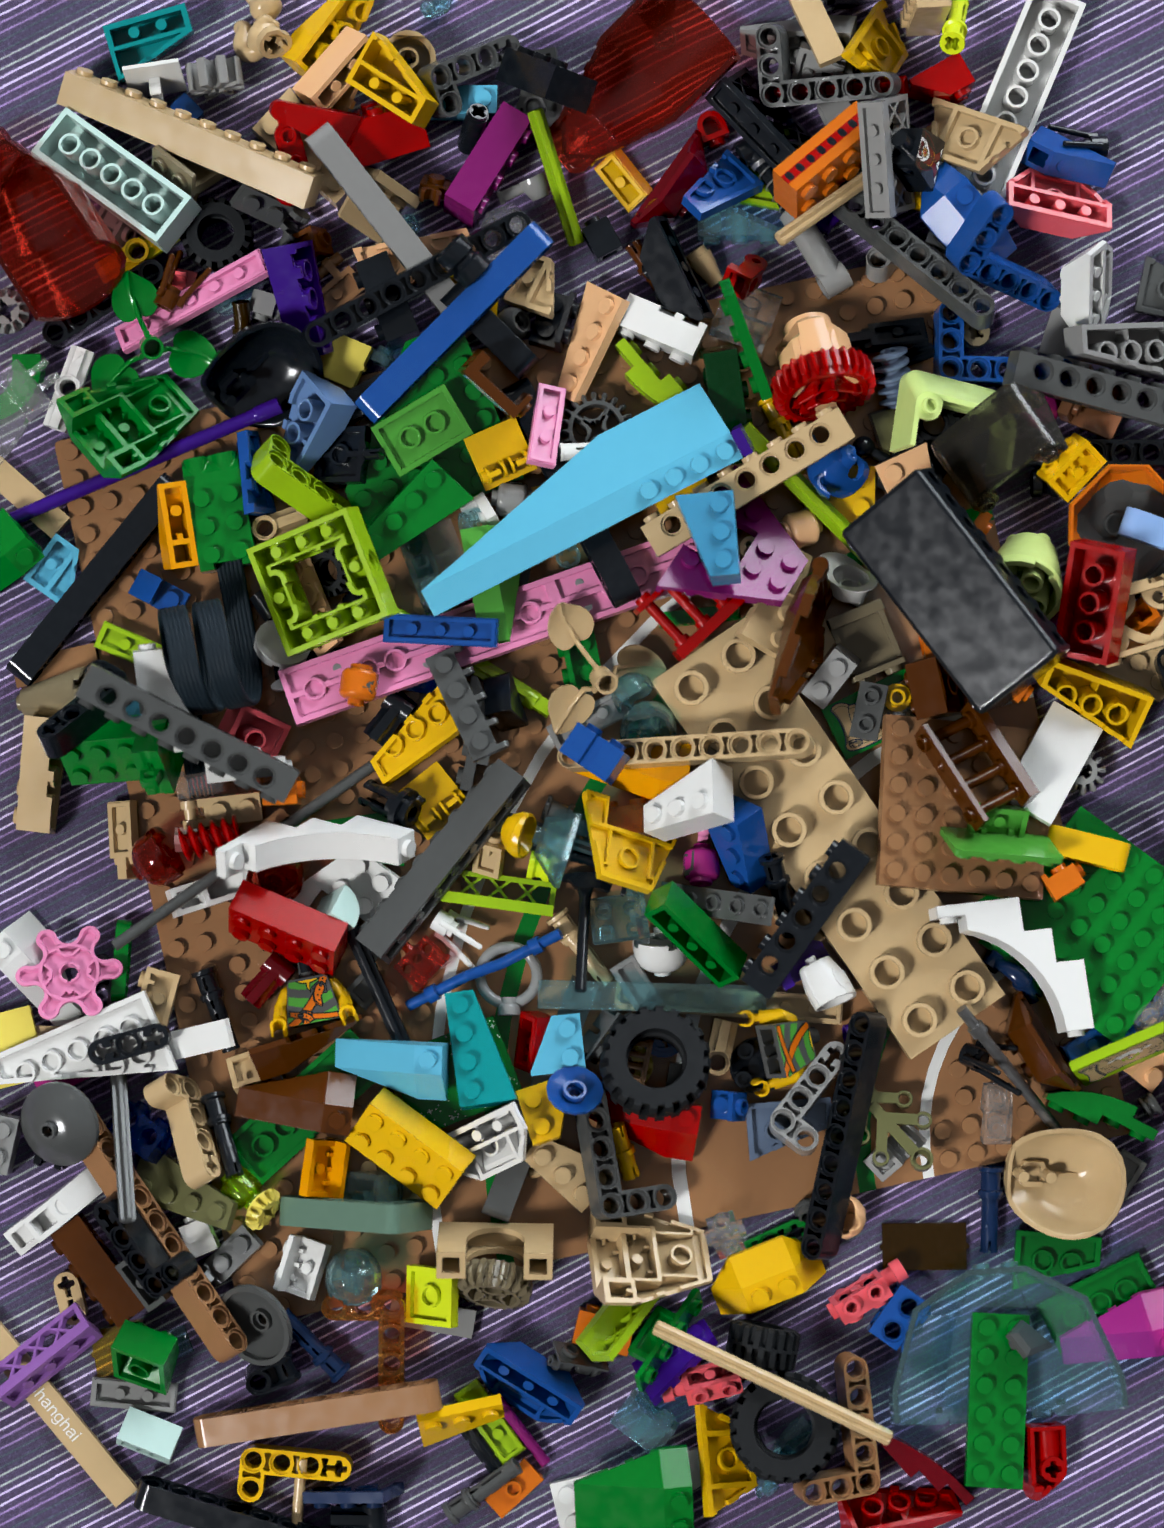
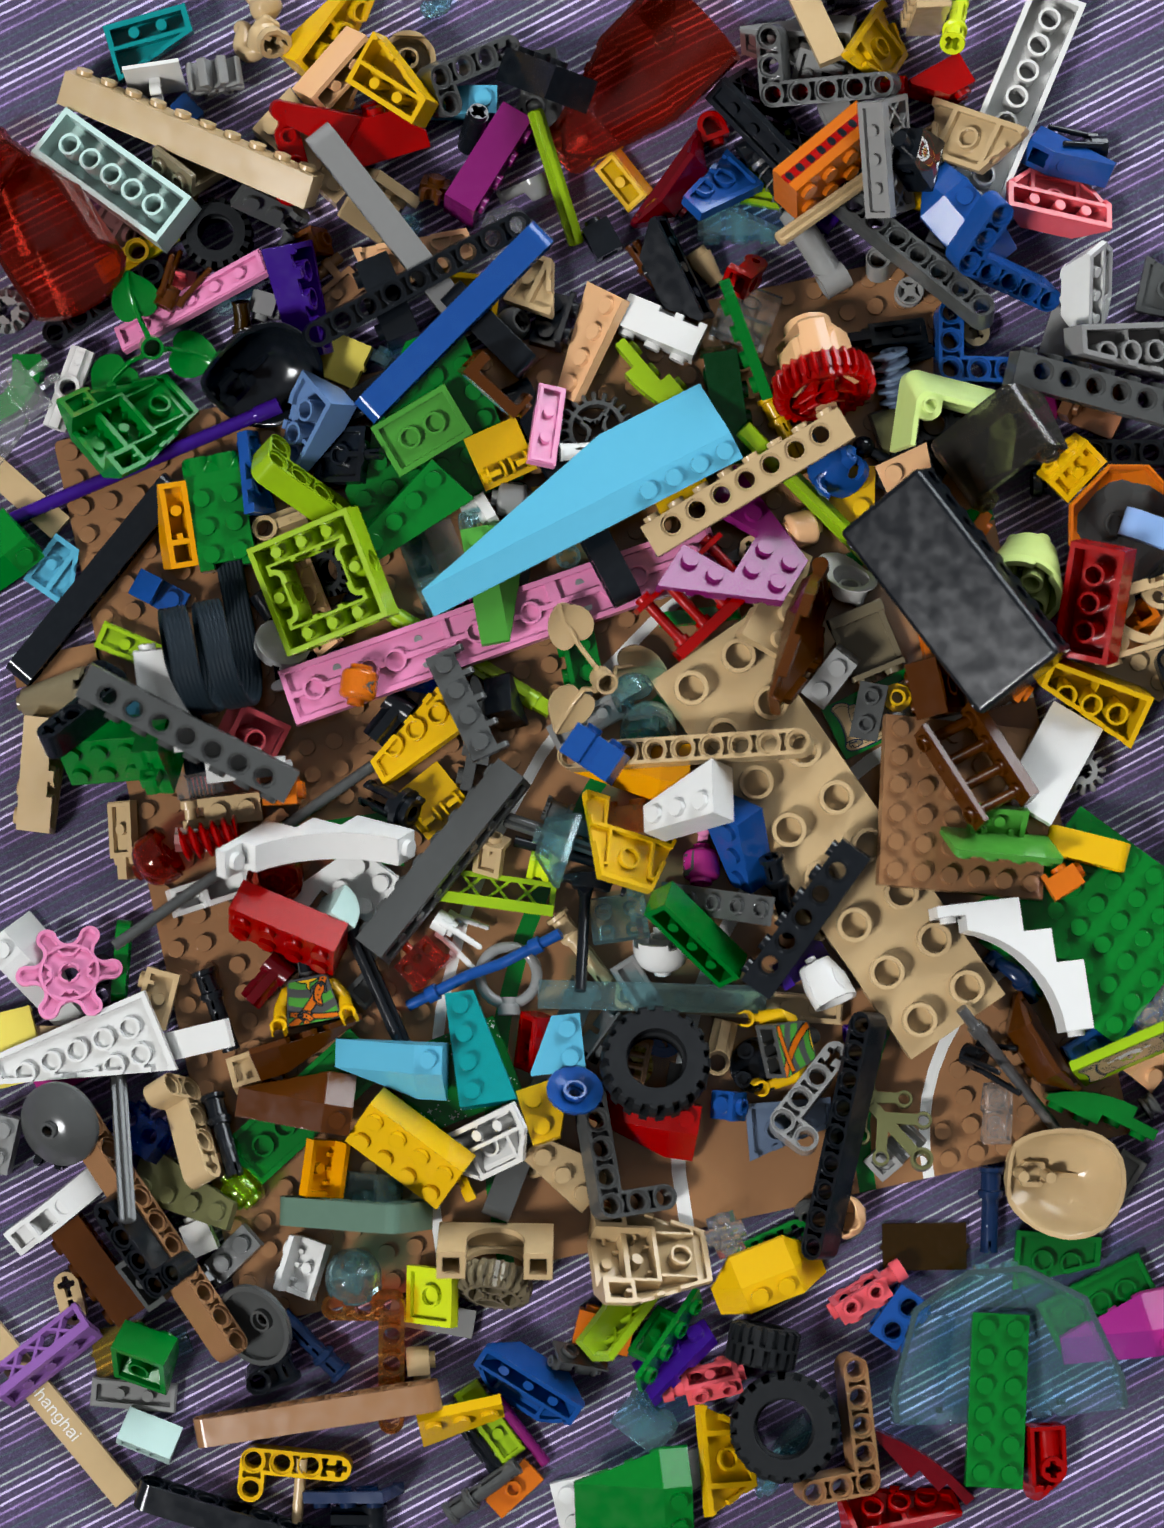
(107, 1042): black beam -> none
(262, 1209): light yellow gear -> none
(420, 1361): none -> tan plate
(441, 630): blue tile -> none
(463, 260): black wheel -> none
(467, 1189): none -> yellow tile
(518, 834): yellow piece -> none
(624, 1152): yellow pin -> none
(714, 532): dark azure wedge -> none
(742, 440): dark purple tile -> none
(773, 1383): tan axle -> none
(911, 288): none -> light grey wheel
(1026, 1340): dark grey piece -> none

